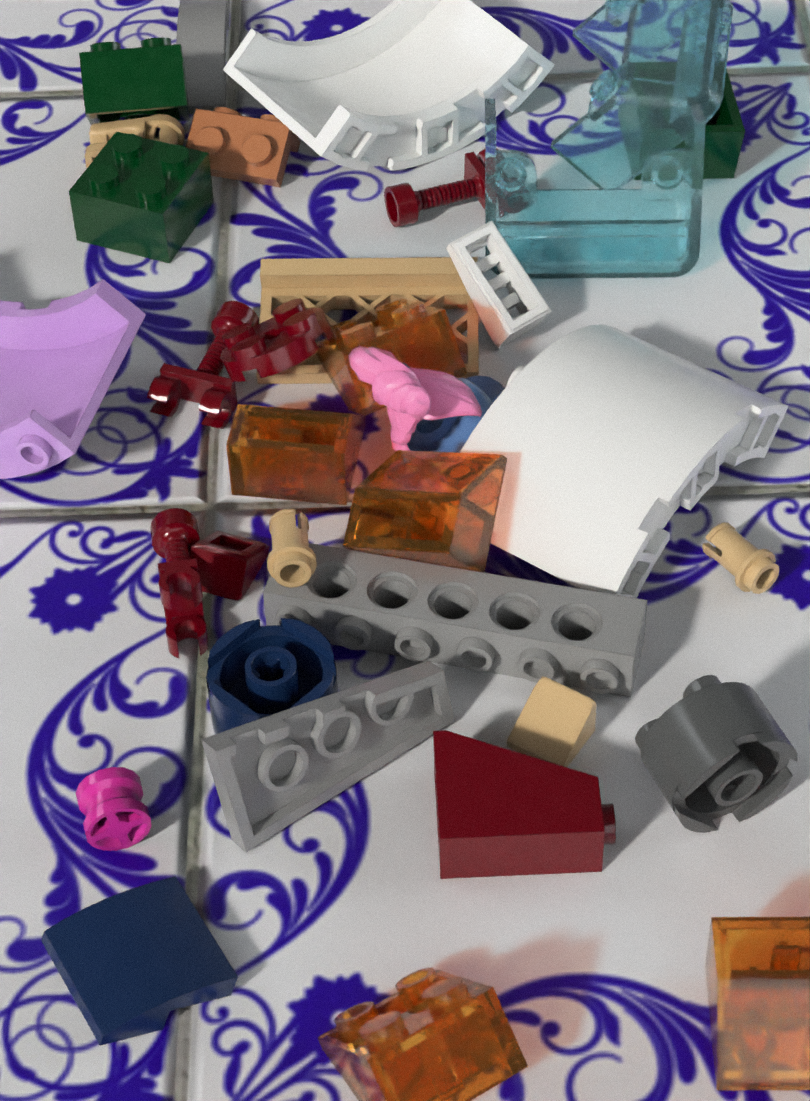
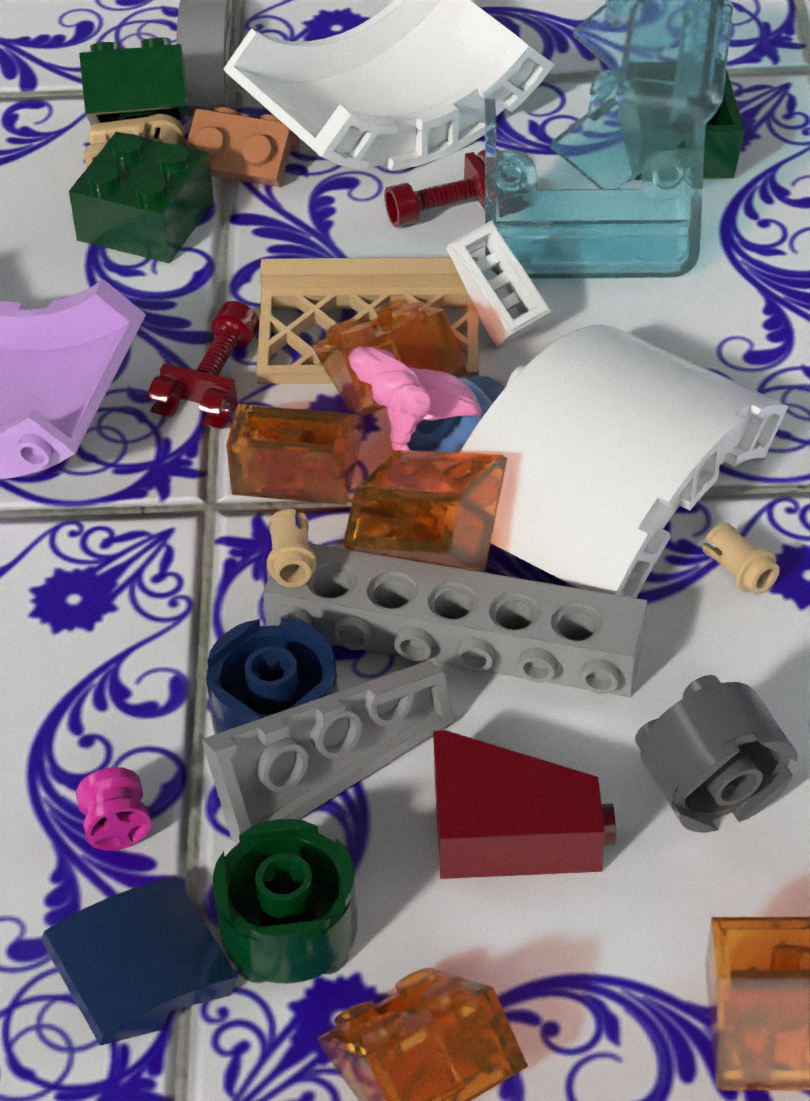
(179, 580): dark red bar -> none
(228, 563): dark red slope -> none
(275, 342): dark red plate -> none
(286, 902): none -> dark green brick
(553, 723): tan slope -> none

